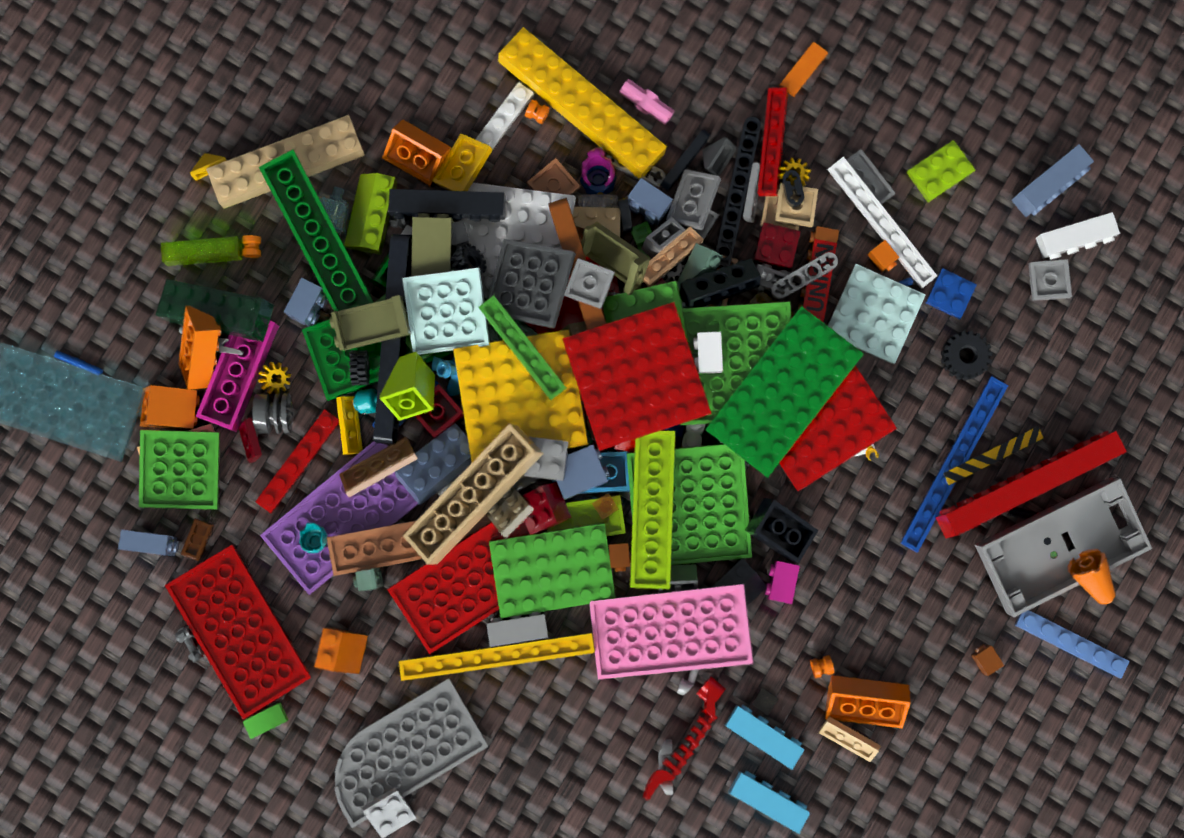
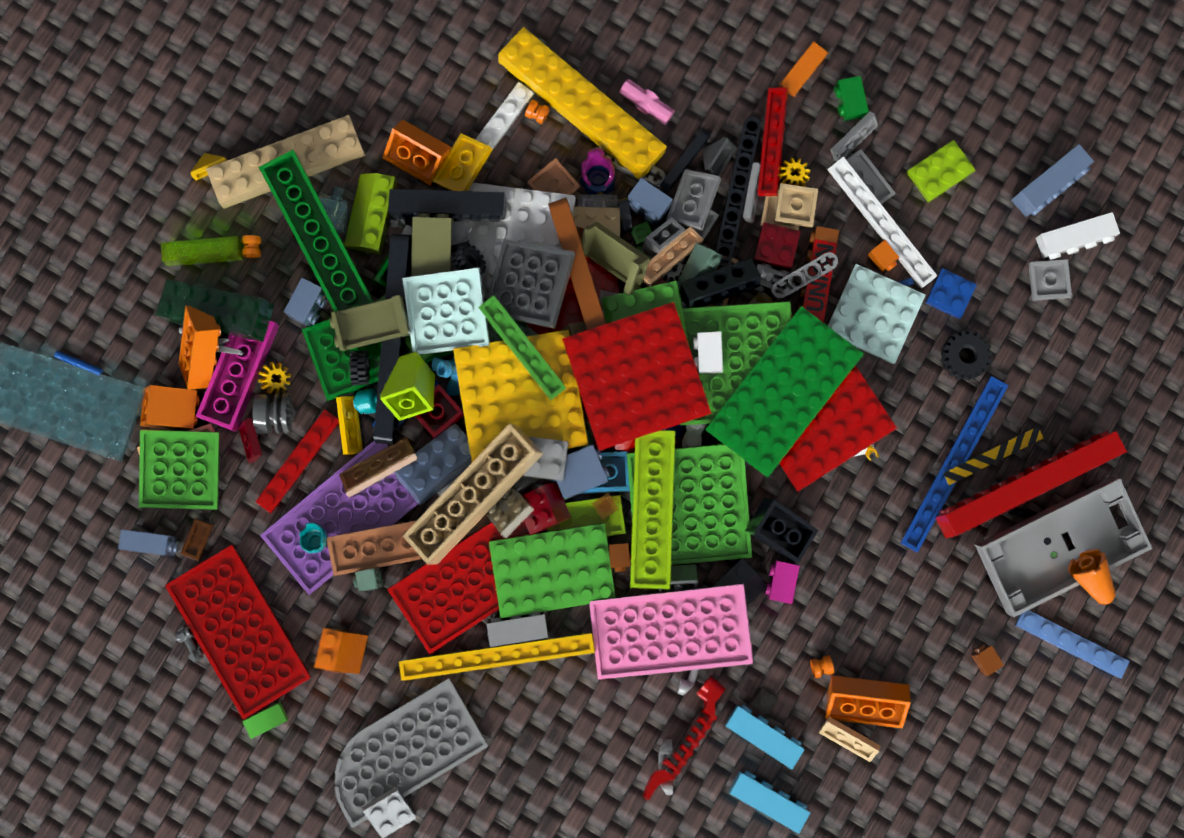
(589, 283): light grey plate -> none
(788, 190): black beam -> none
(851, 98): none -> green brick
(854, 136): none -> light grey tile

